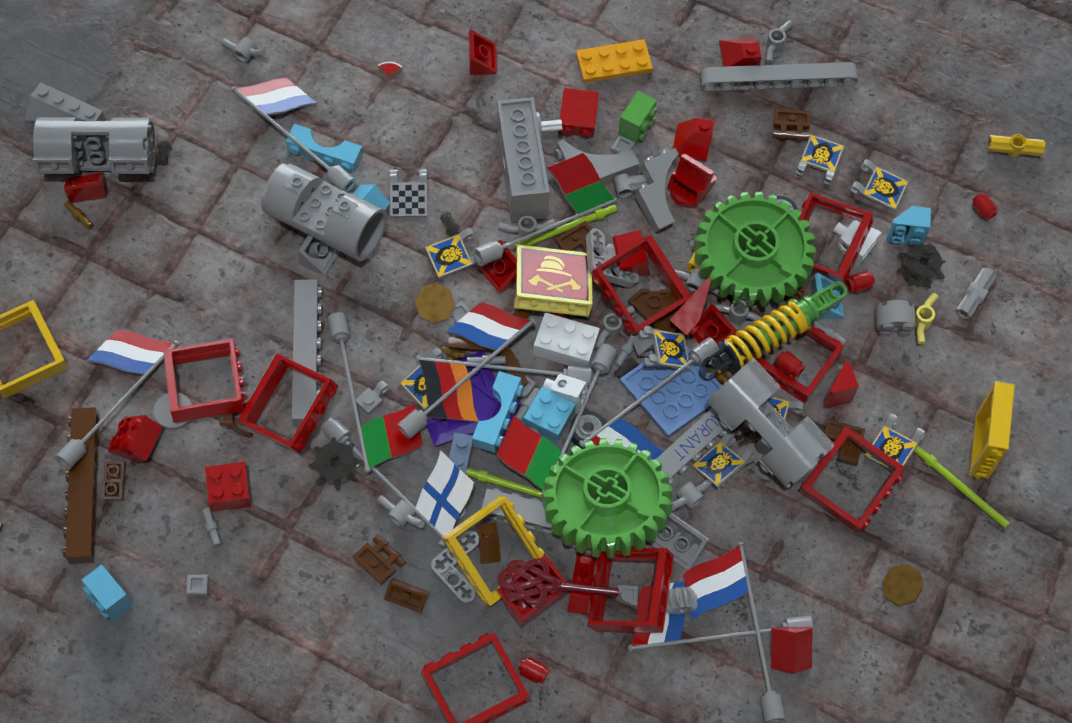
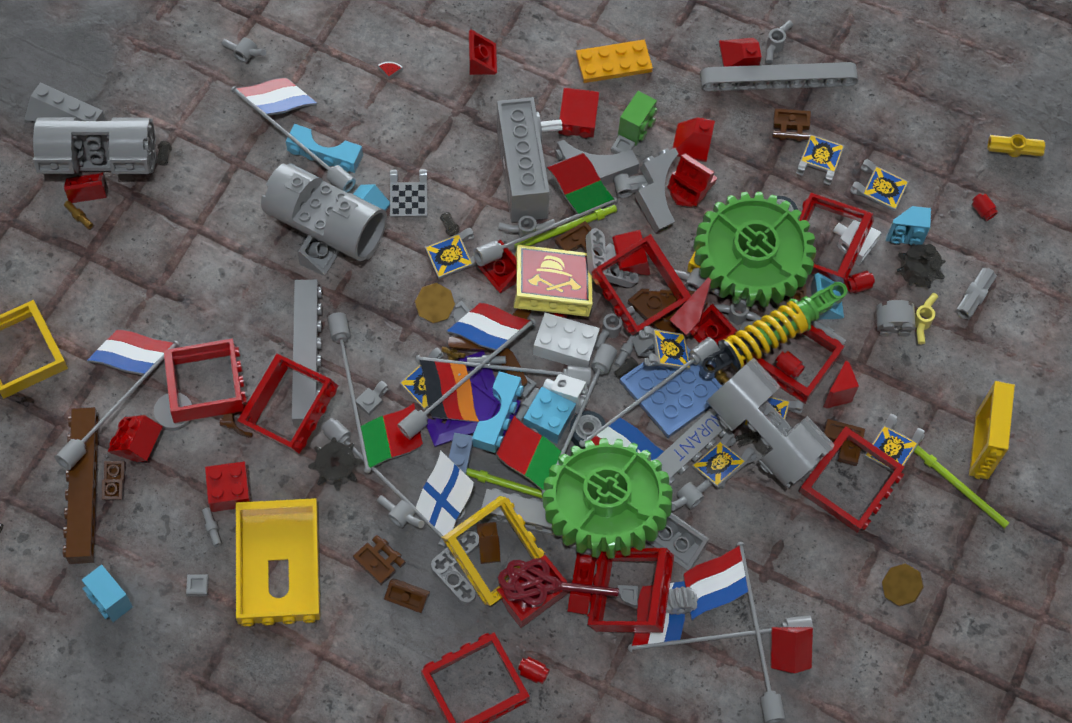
(273, 533): none -> yellow panel

